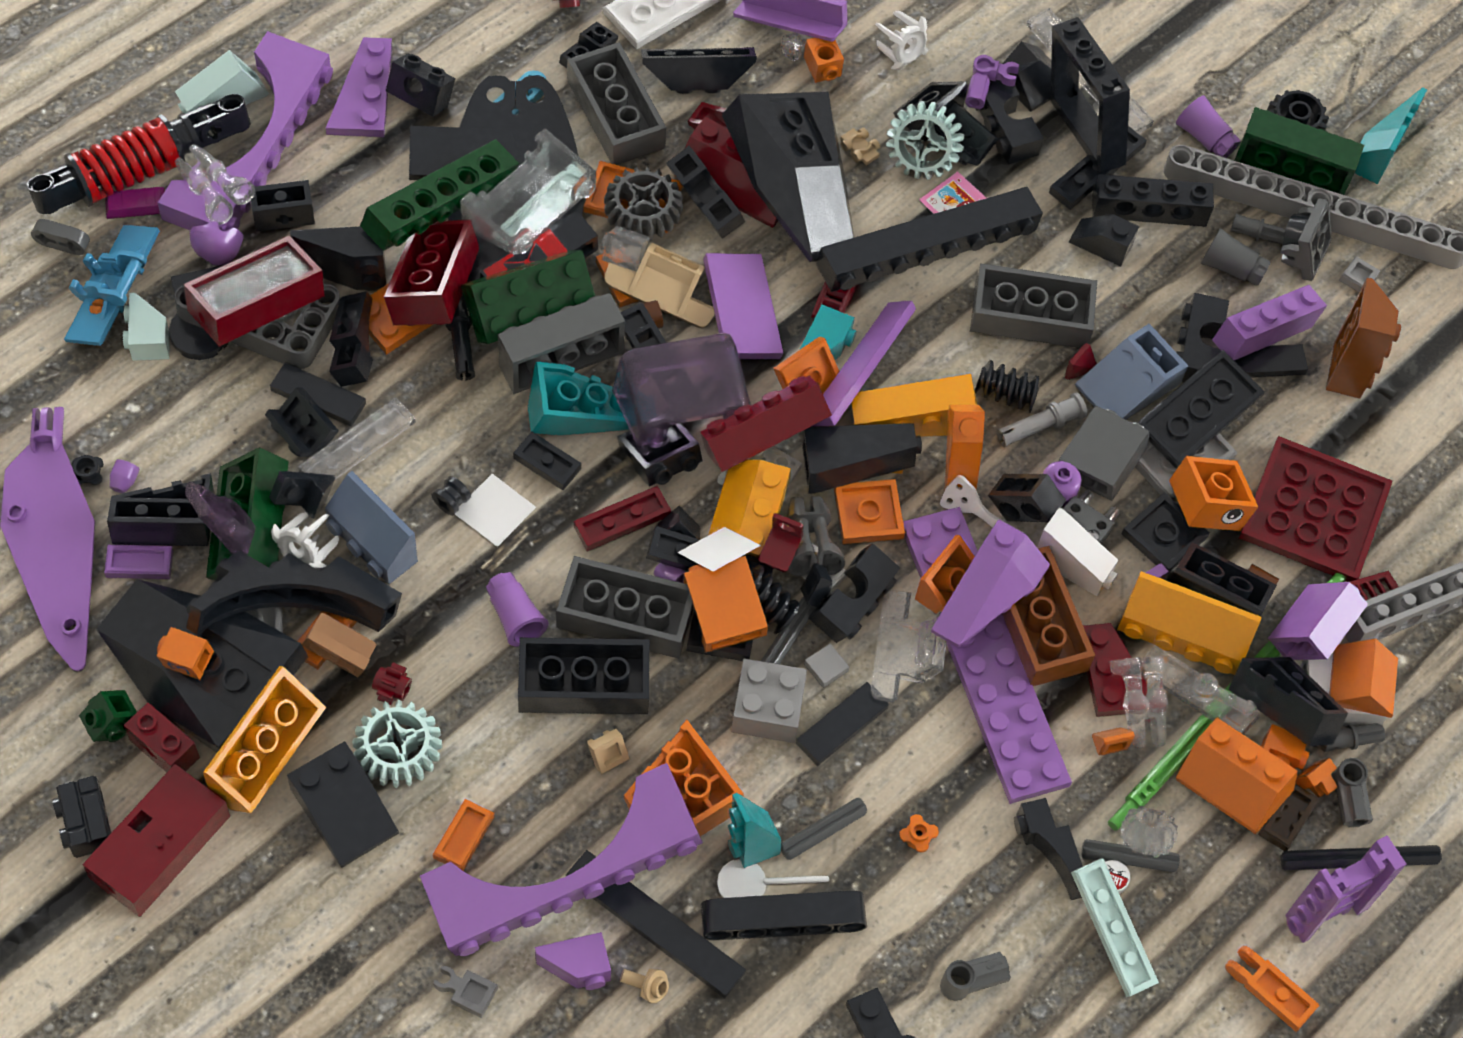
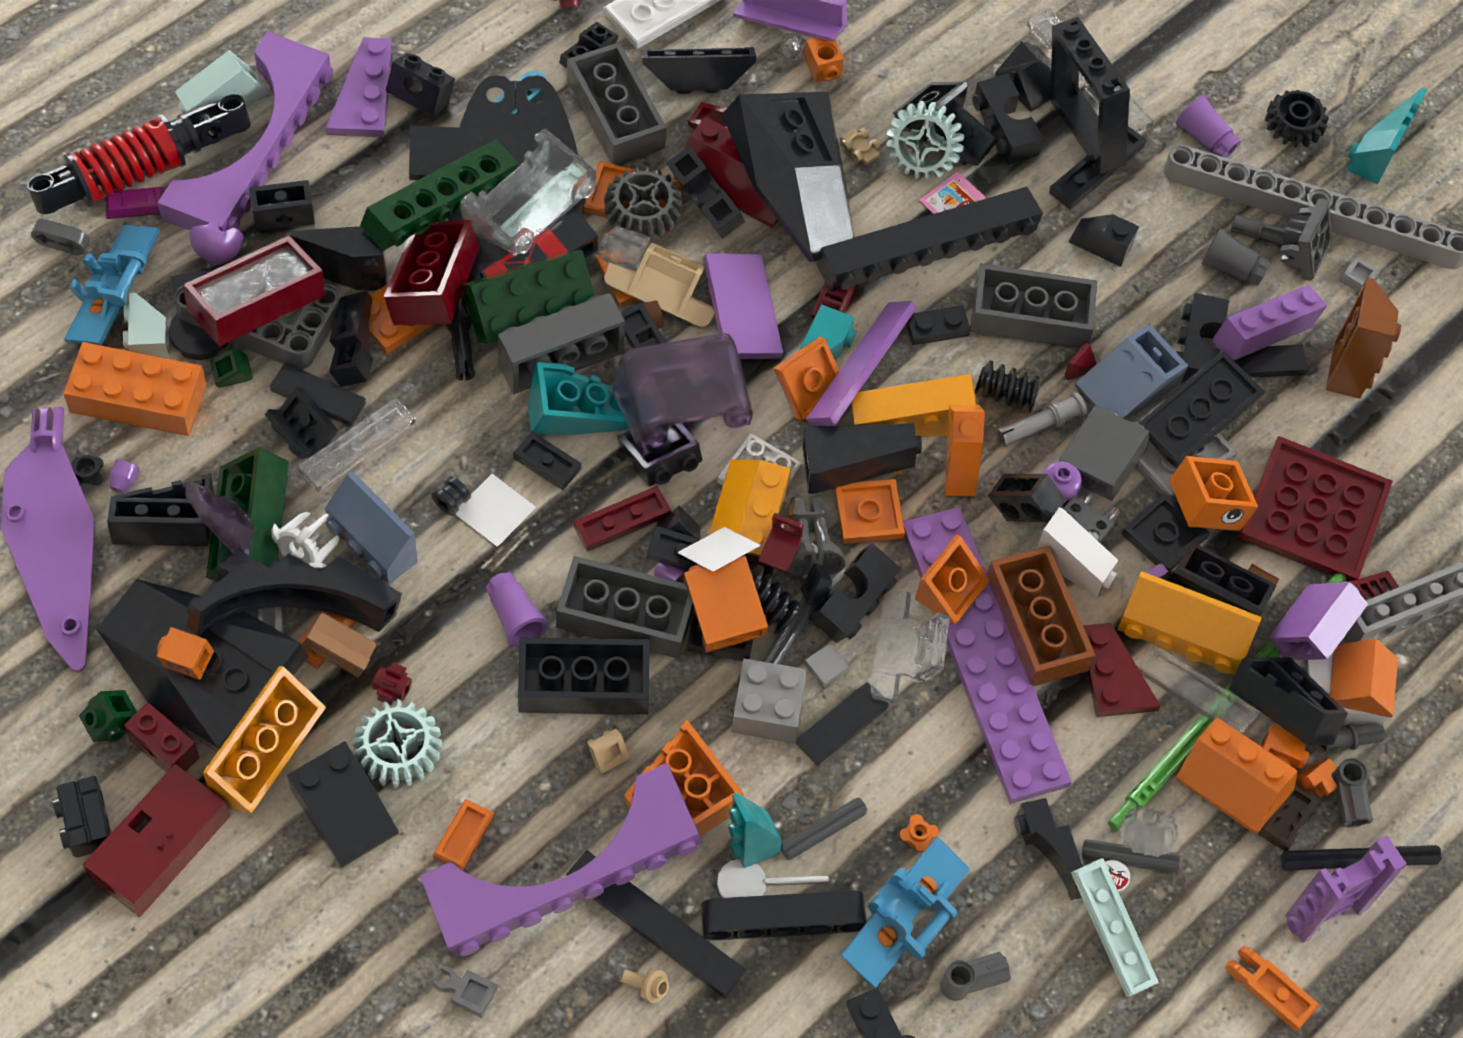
(135, 388): none -> orange brick
(138, 561): medium lavender tile -> none
(204, 173): clear piece -> none
(231, 368): none -> dark green slope
(303, 490): black slope -> none
(577, 961): medium lavender slope -> none
(765, 423): dark red slope -> none
(895, 907): none -> dark azure piece
(915, 30): white piece -> none
(938, 325): none -> black plate
(973, 504): white piece -> none
(983, 71): medium lavender bar -> none
(998, 577): medium lavender wedge -> none
(1112, 740): orange slope -> none
(1143, 709): clear piece -> none
(1153, 200): black brick -> none
(1206, 689): clear piece -> none
(1299, 151): dark green brick -> none

